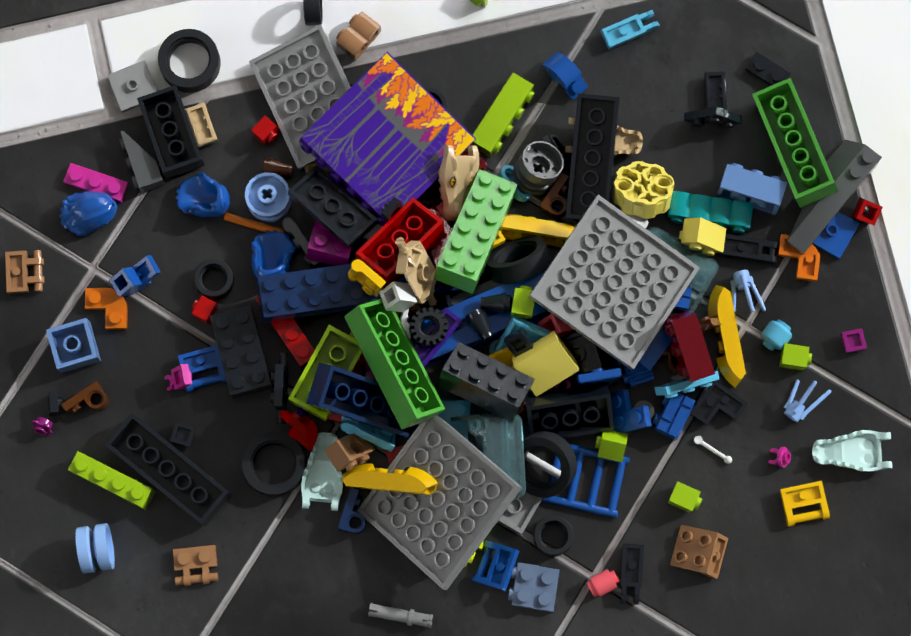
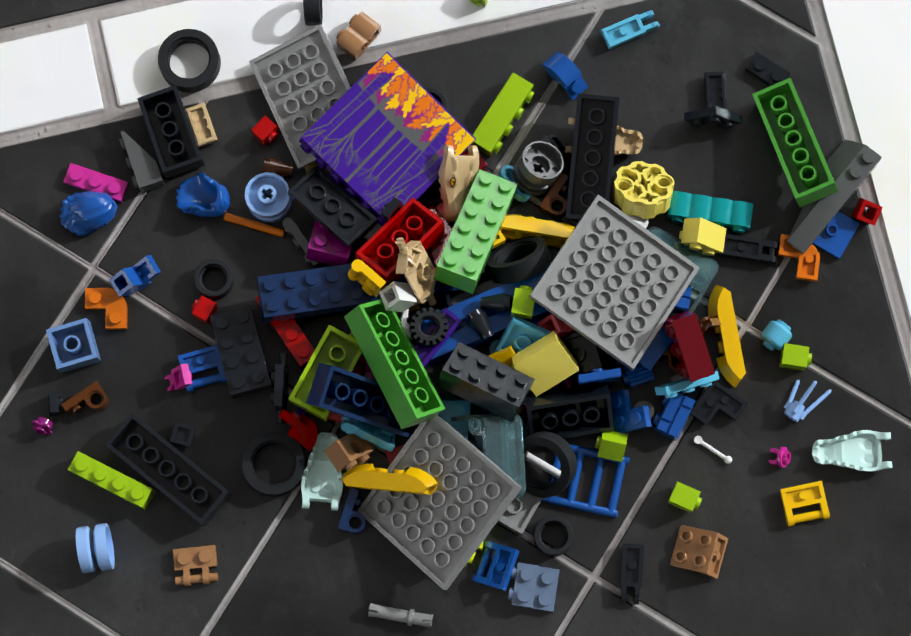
(17, 271): medium nougat plate -> none
(131, 84): light grey plate -> none
(271, 253): blue piece -> none
(518, 342): black plate -> none
(603, 583): coral brick -> none
(744, 282): light blue plant -> none
(752, 187): medium blue brick -> none
(853, 340): magenta plate -> none

